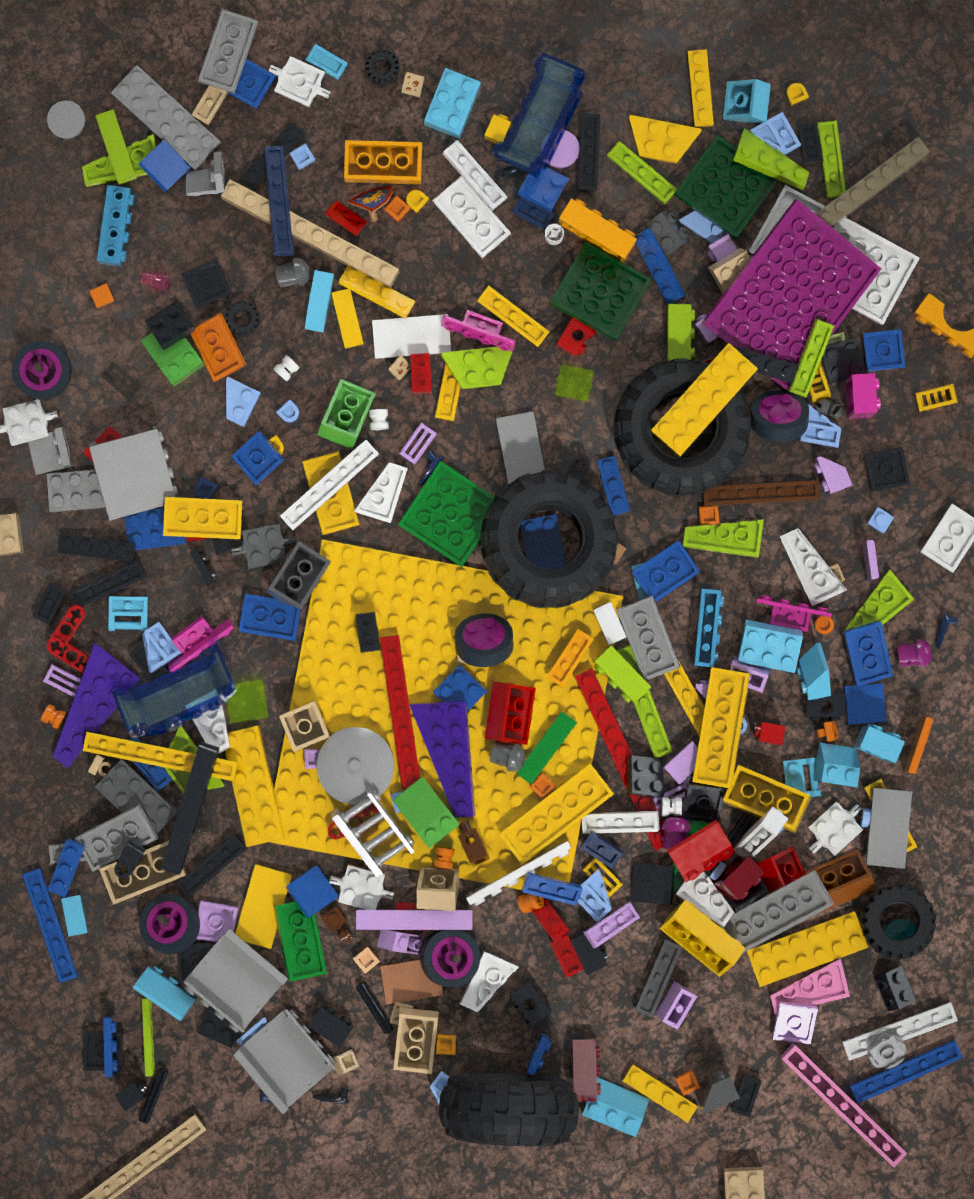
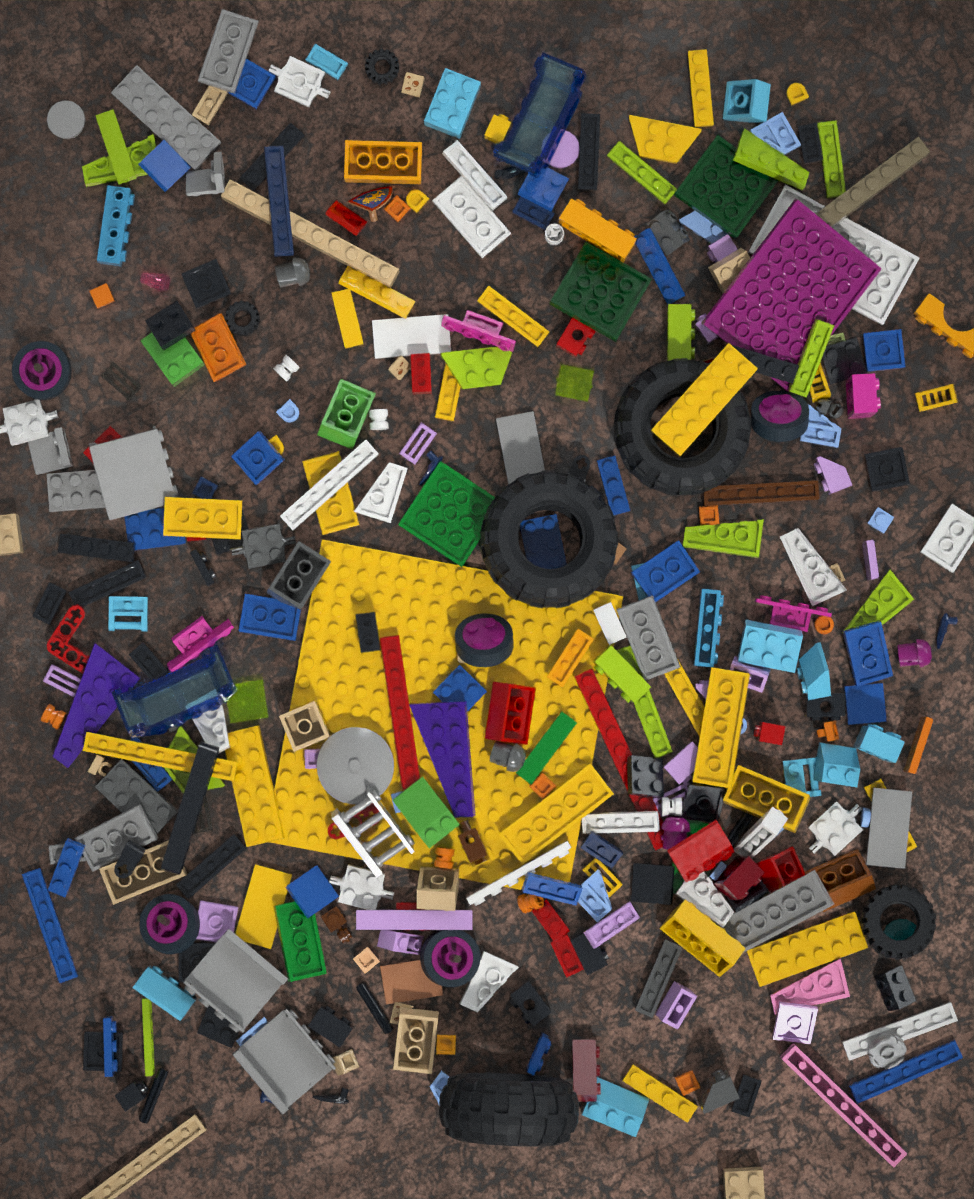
(74, 915): medium azure tile -> none
(158, 647): light blue wing -> none
(239, 401): light blue wing -> none
(302, 156): light blue tile -> none
(319, 301): medium azure slope -> none

